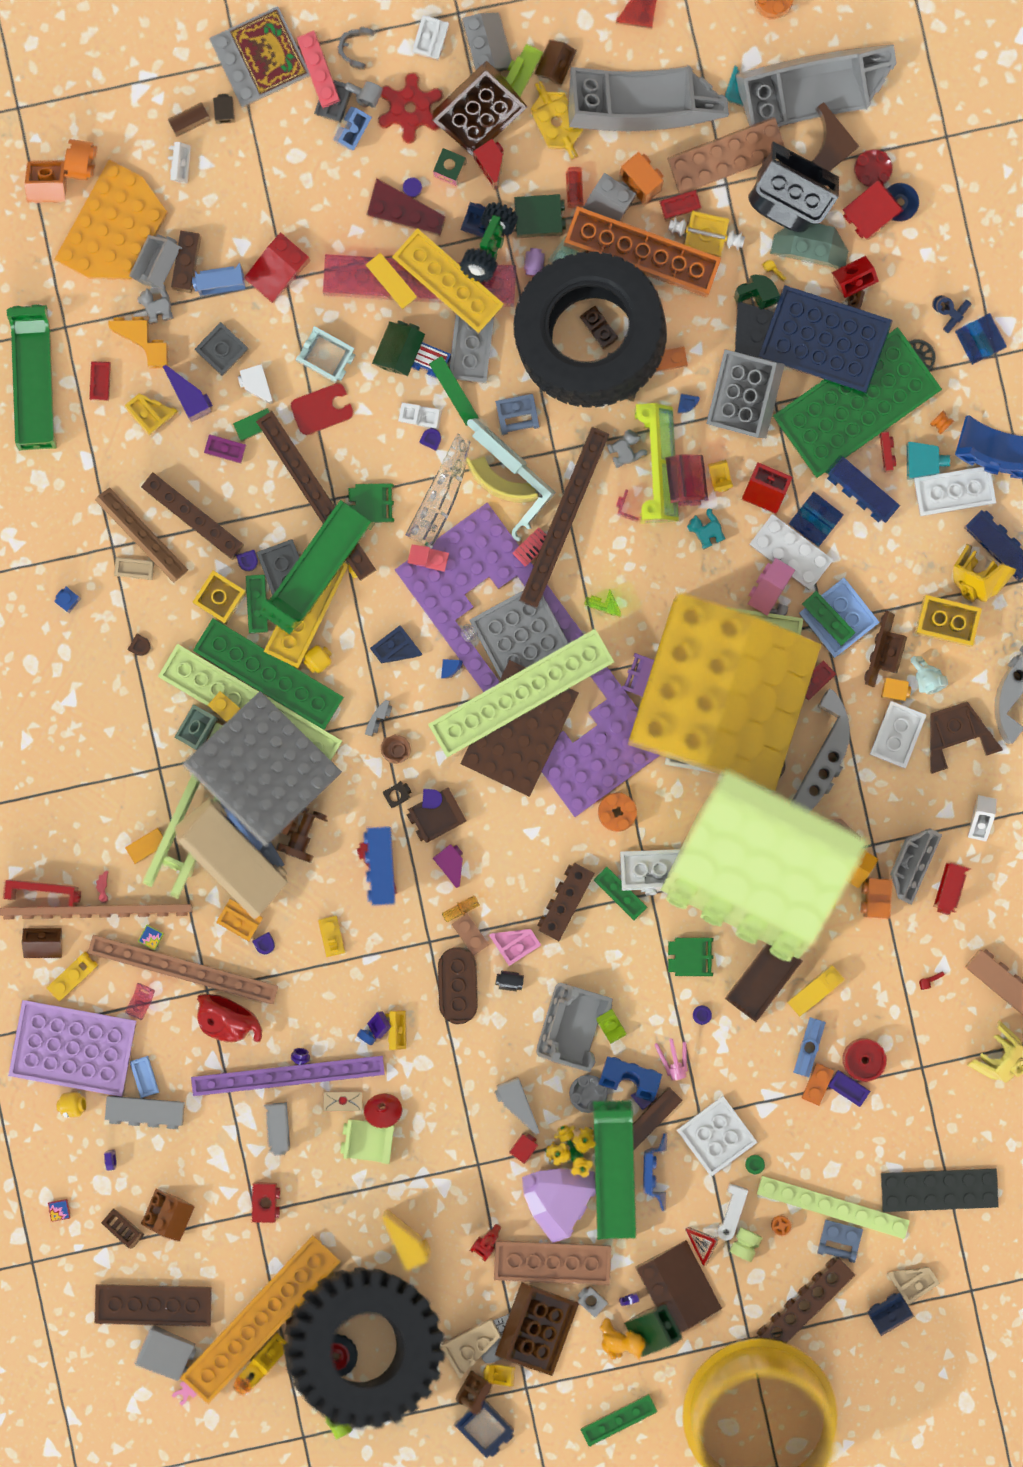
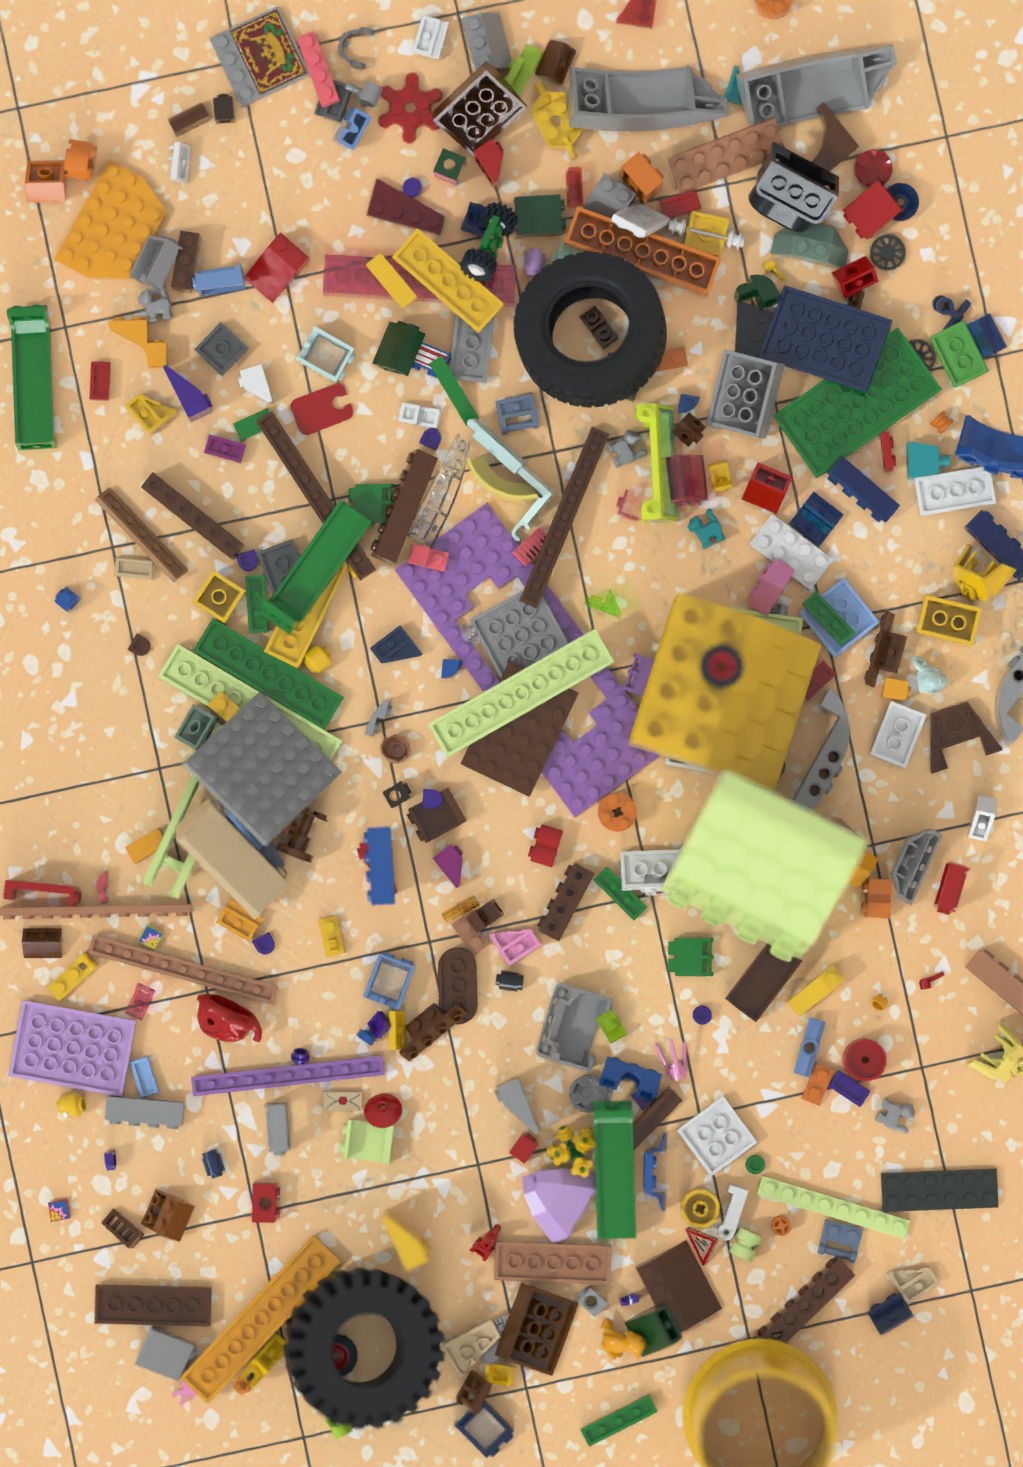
(213, 1163): none -> dark blue brick
(389, 980): none -> window
(404, 506): none -> reddish brown brick
(429, 1027): none -> reddish brown bracket
(485, 915): none -> reddish brown brick
(545, 846): none -> red brick
(640, 219): none -> white plate
(689, 430): none -> reddish brown brick
(710, 1212): none -> yellow brick
(721, 654): none -> wheel
(879, 1002): none -> light orange hinge
(887, 252): none -> pearl dark grey wheel
(893, 1114): none -> light grey animal
(959, 354): none -> bright green tile

